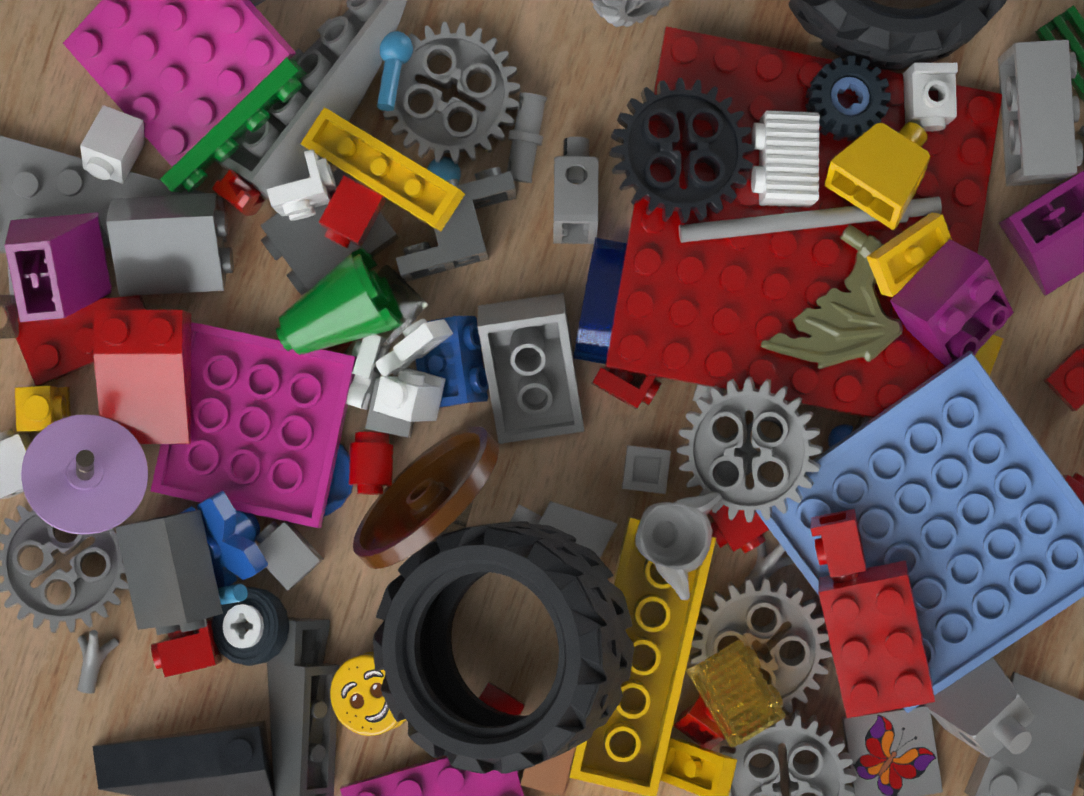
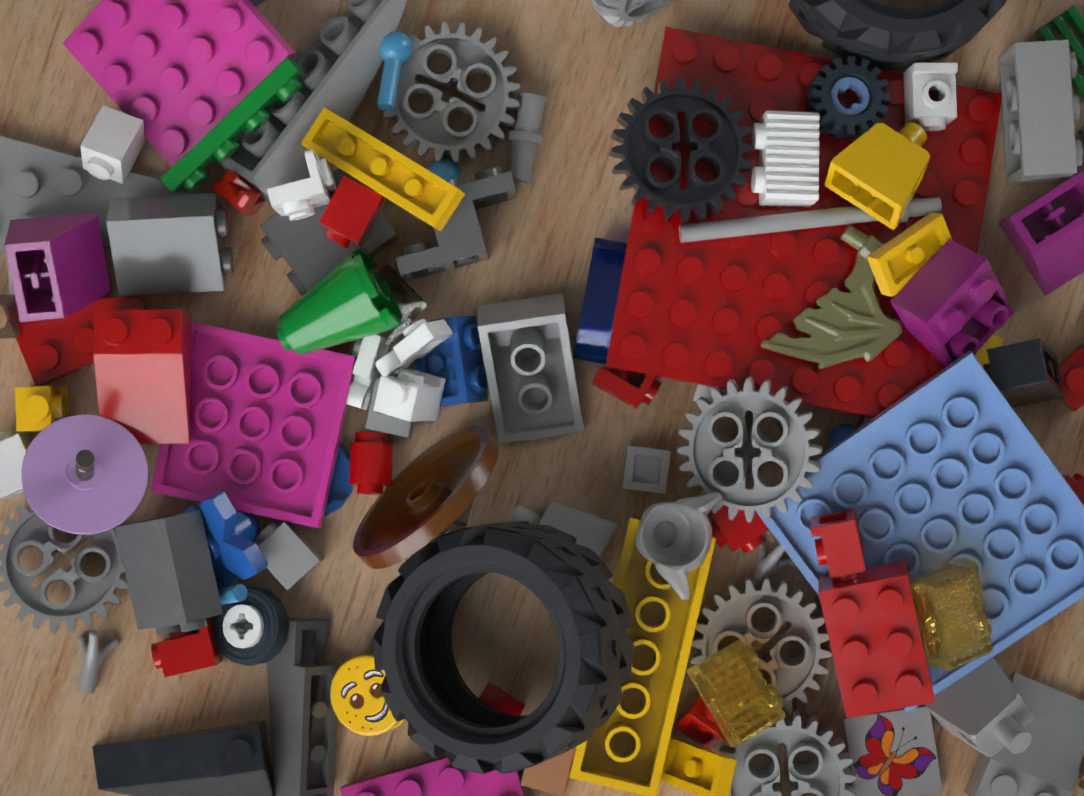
(575, 203): light grey torso -> none
(951, 616): none -> clear yellow brick
(1025, 372): none -> black brick

